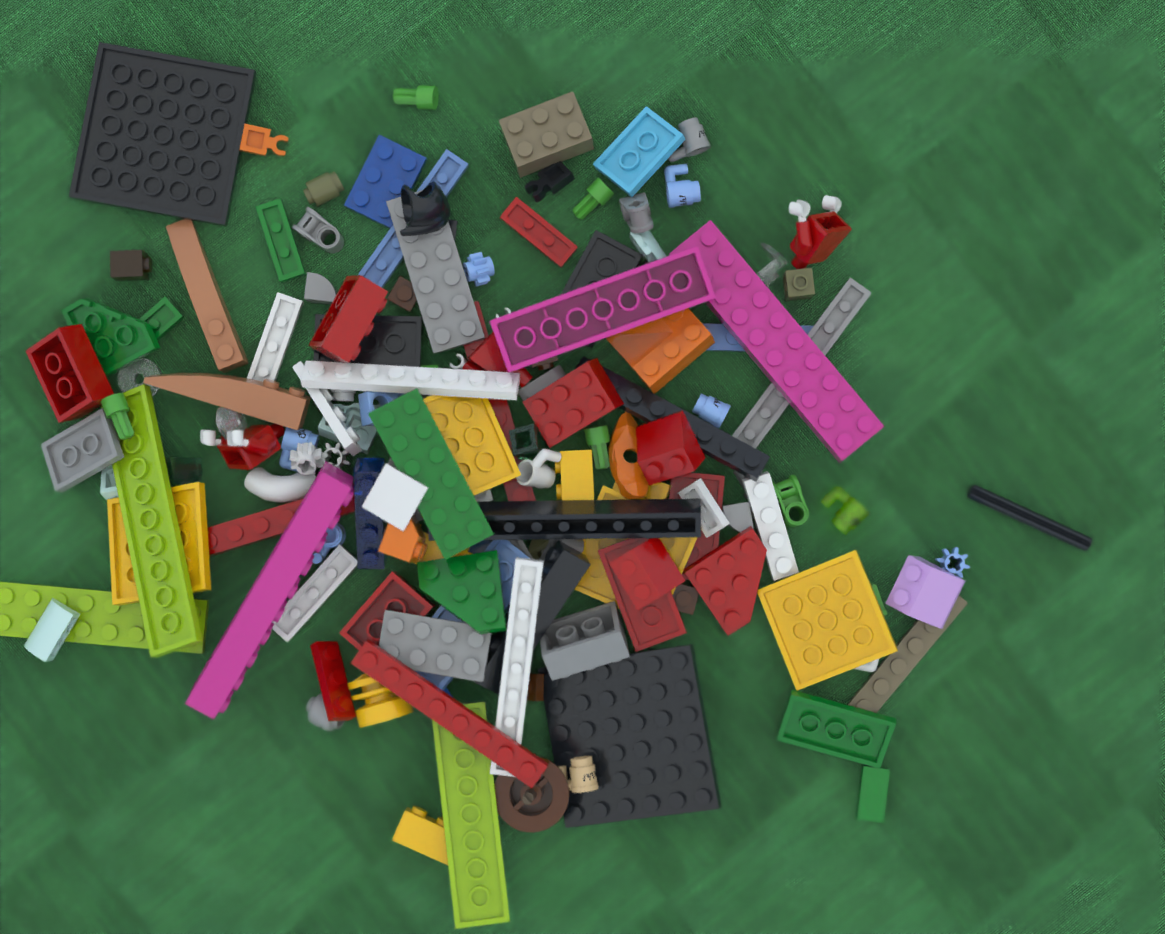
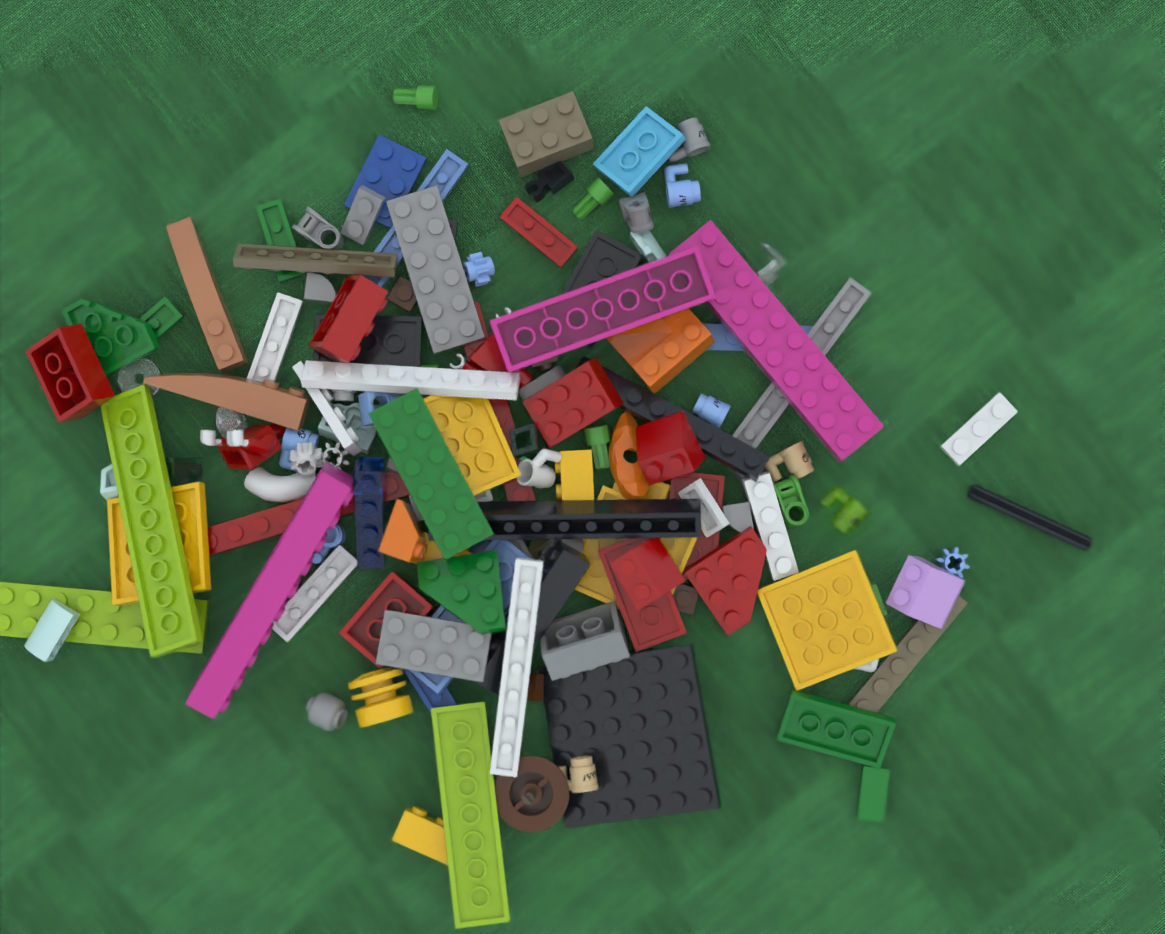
(81, 451): light grey plate -> none
(116, 408): bright green piece -> none
(130, 265): dark brown brick -> none
(162, 134): black plate -> none
(258, 140): orange plate -> none
(315, 260): none -> dark tan plate
(323, 188): olive brick -> none
(332, 681): red plate -> none
(363, 215): none -> light grey plate
(394, 497): white sticker -> none
(424, 211): black piece -> none
(449, 713): red plate -> none
(796, 460): none -> tan piece
(798, 284): olive brick -> none
(818, 233): red torso -> none
(978, 429): none -> white plate

